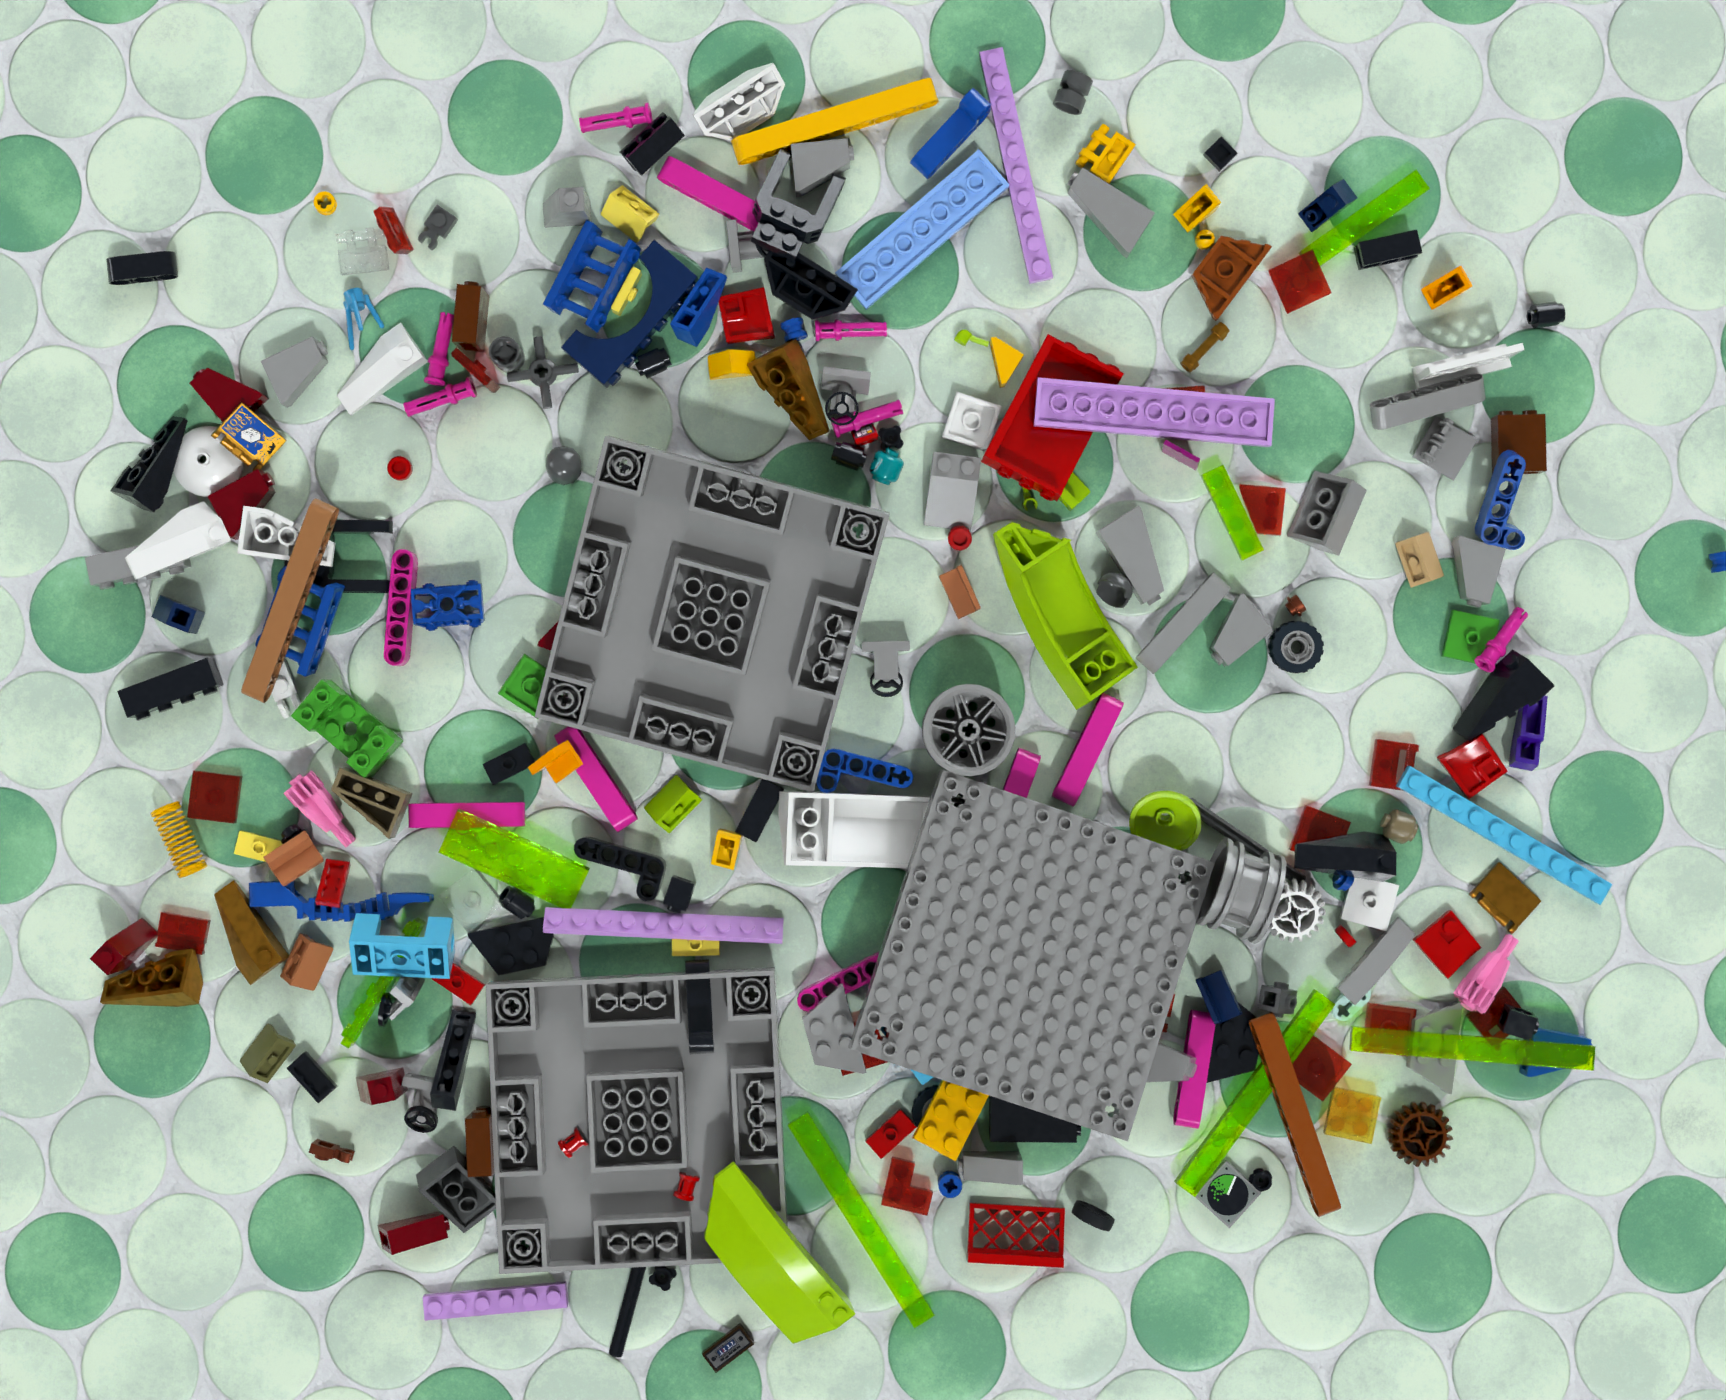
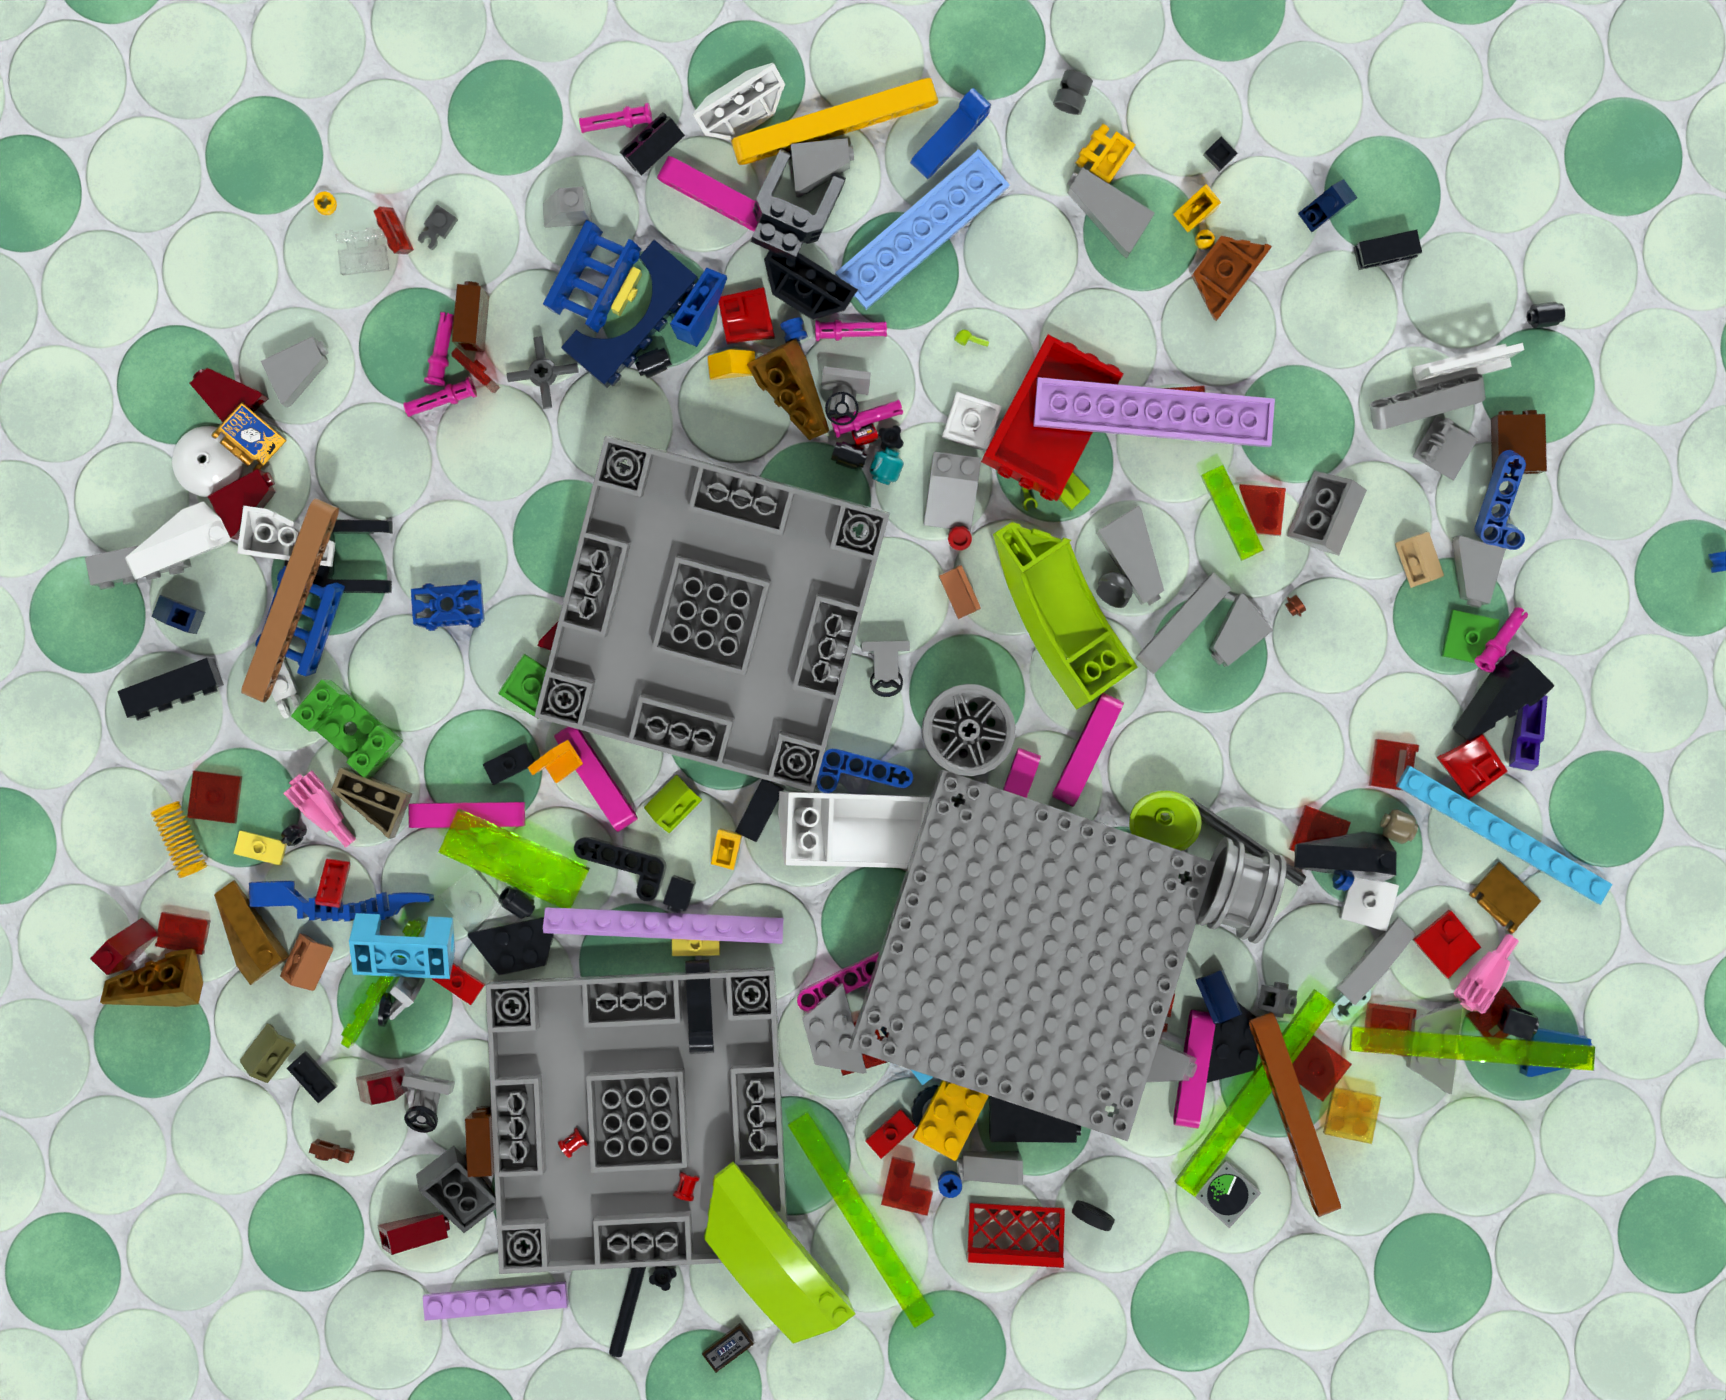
(142, 268): black beam -> none
(151, 476): black wedge -> none
(293, 858): nougat panel -> none
(355, 302): dark azure plant -> none
(385, 365): white wedge -> none
(395, 597): dark pink beam -> none
(400, 468): red tile -> none
(453, 1061): black slope -> none
(506, 354): dark grey wheel -> none
(563, 465): dark grey hair -> none
(628, 213): light yellow panel -> none
(741, 247): light grey piece -> none
(1005, 360): yellow slope -> none
(1016, 165): lavender plate -> none
(1180, 455): piece -> none
(1219, 332): pearl gold bar -> none
(1265, 1175): black plate -> none
(1300, 281): clear red plate -> none
(1301, 909): white gear -> none
(1310, 649): black wheel -> none
(1345, 936): red tile -> none
(1368, 217): clear neon green plate -> none
(1425, 1152): reddish brown gear -> none
(1446, 287): light orange slope -> none

